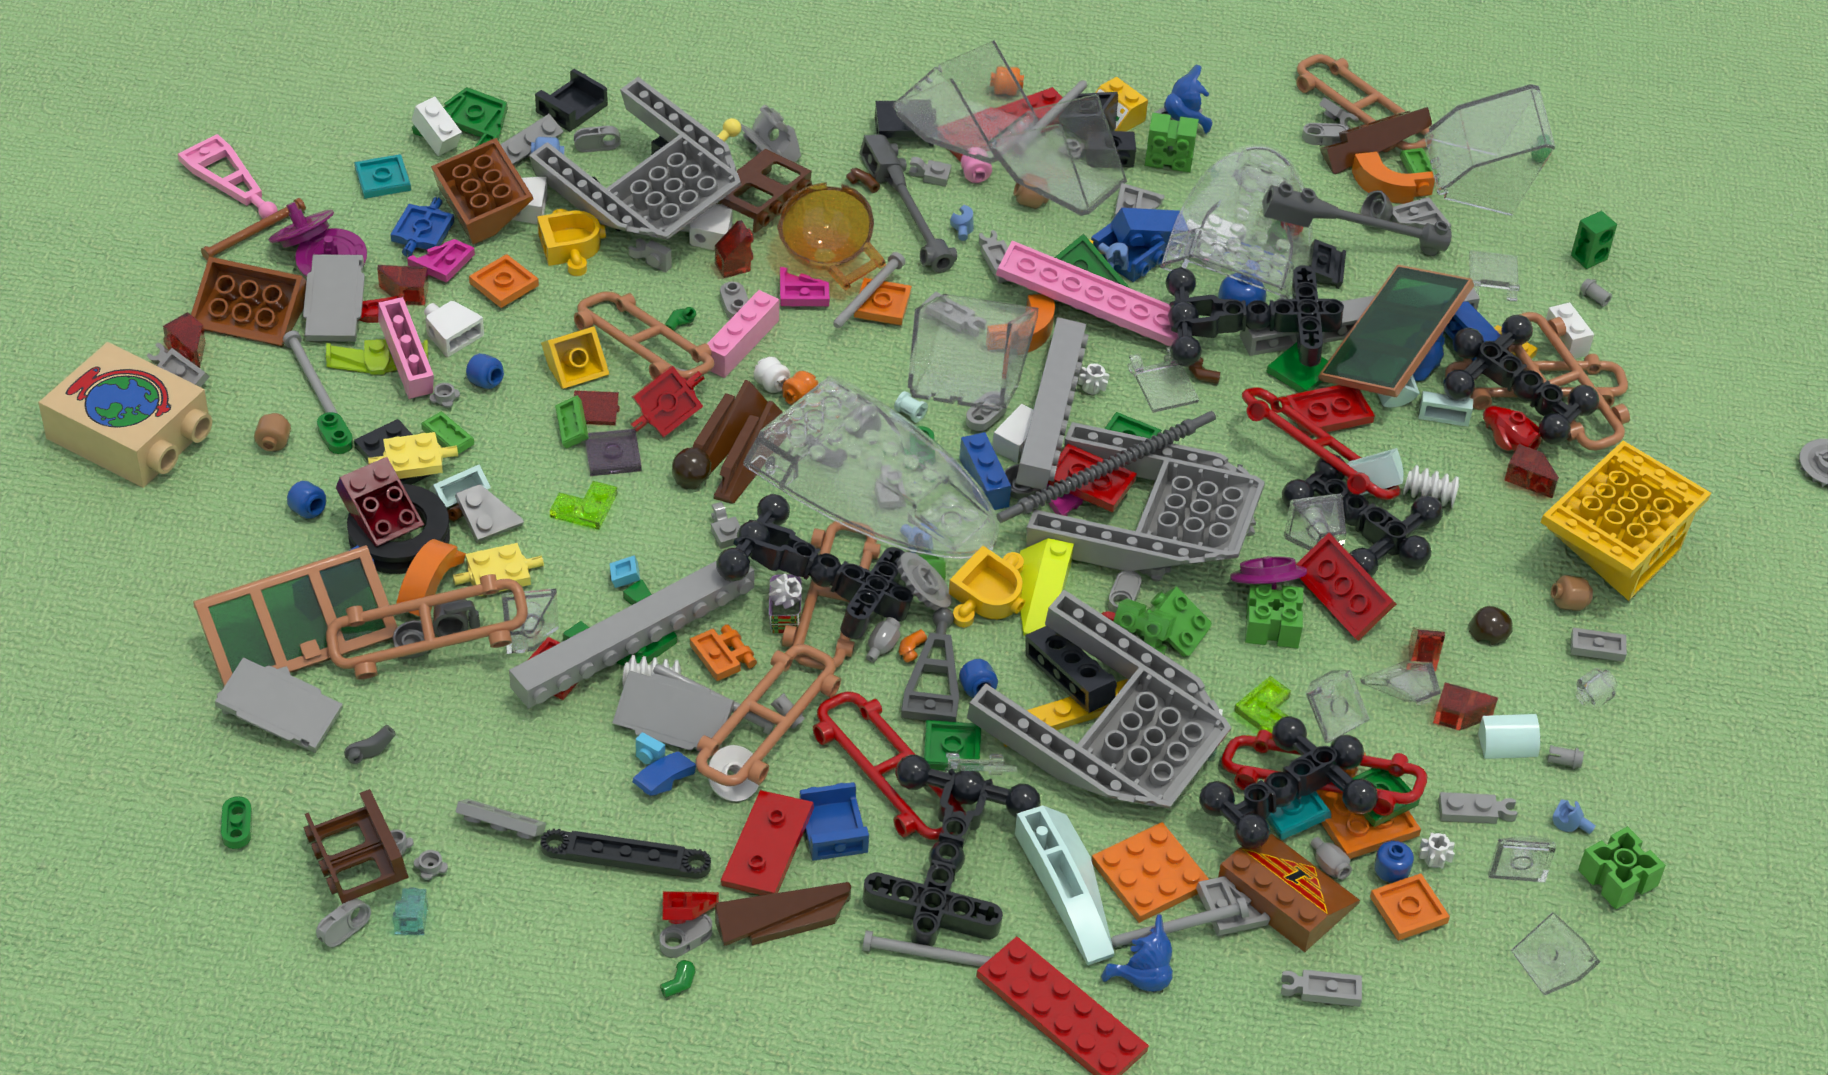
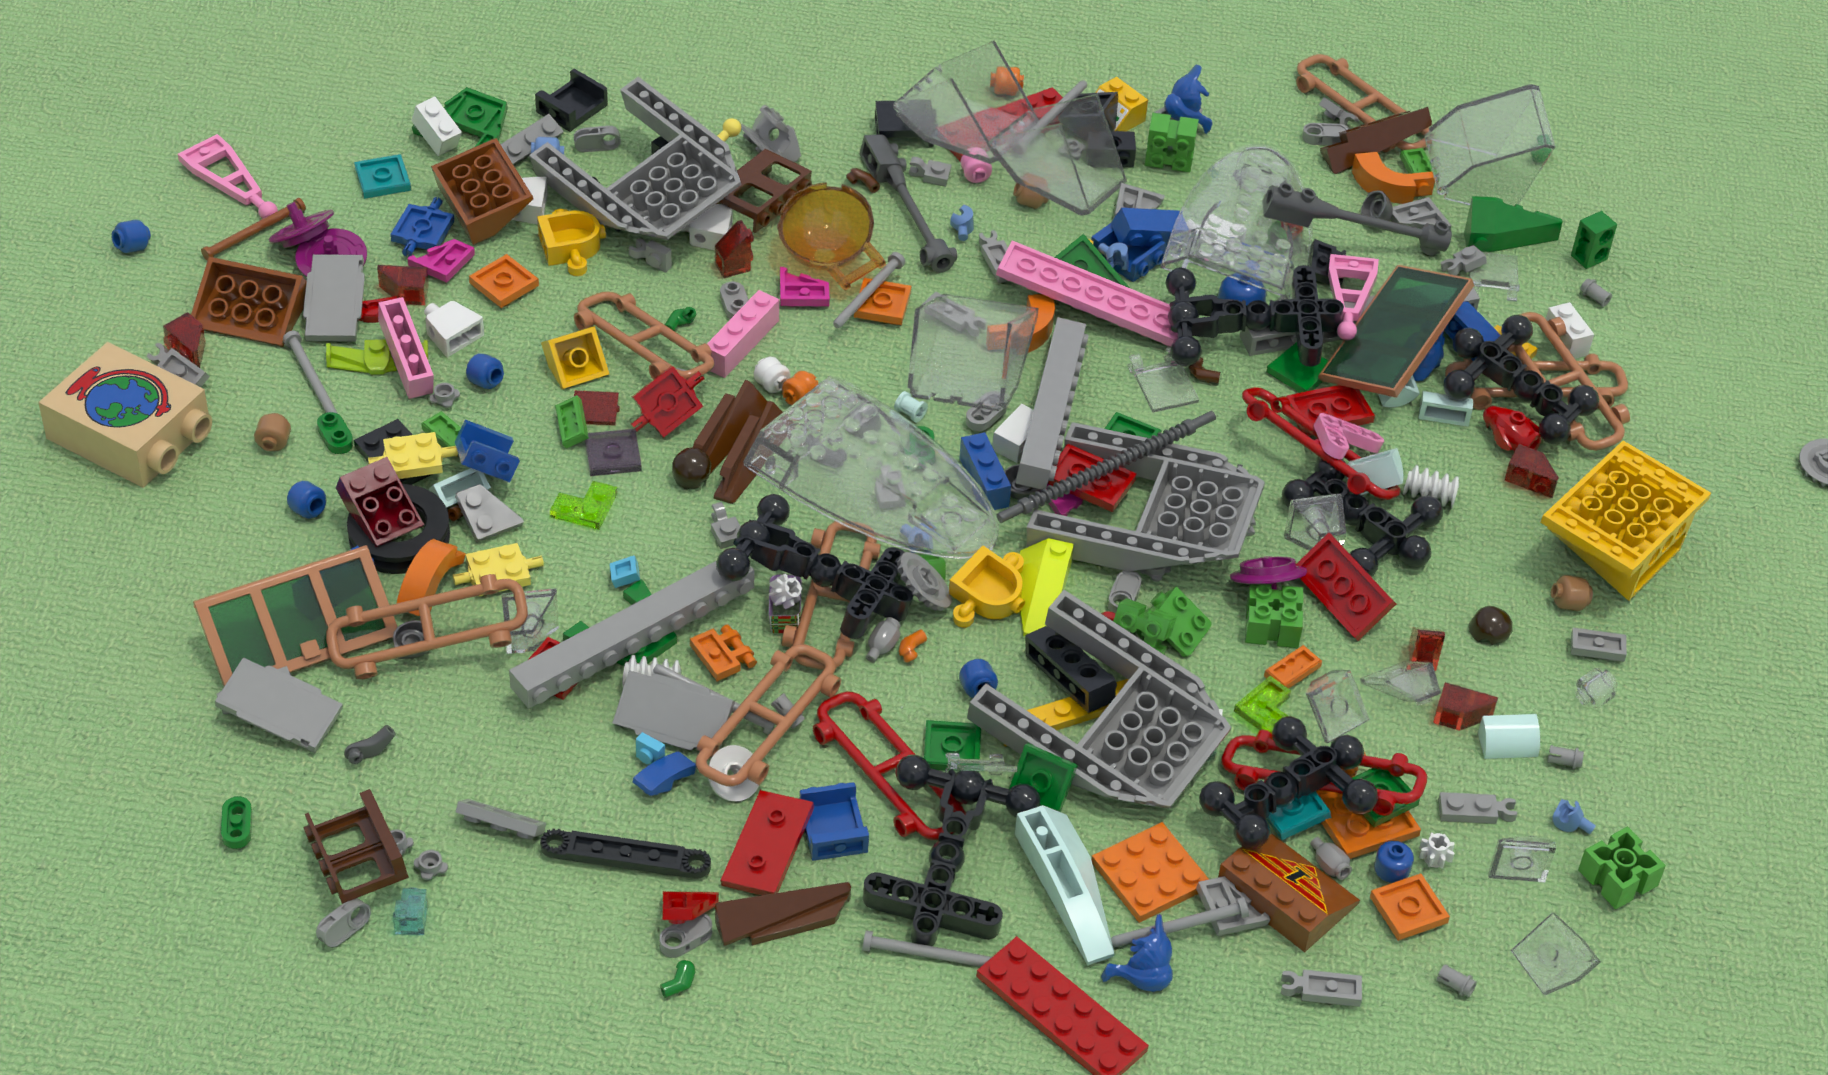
(131, 236): none -> blue head
(455, 617): dark grey piece -> none
(486, 451): none -> blue panel
(929, 705): dark grey plate -> none
(1046, 773): none -> green tile
(1093, 379): white gear -> none
(1294, 667): none -> orange plate
(1337, 435): none -> bright pink beam
(1351, 267): none -> bright pink plate
(1457, 980): none -> light grey pin
(1466, 260): none -> light grey plate
(1501, 226): none -> green wedge

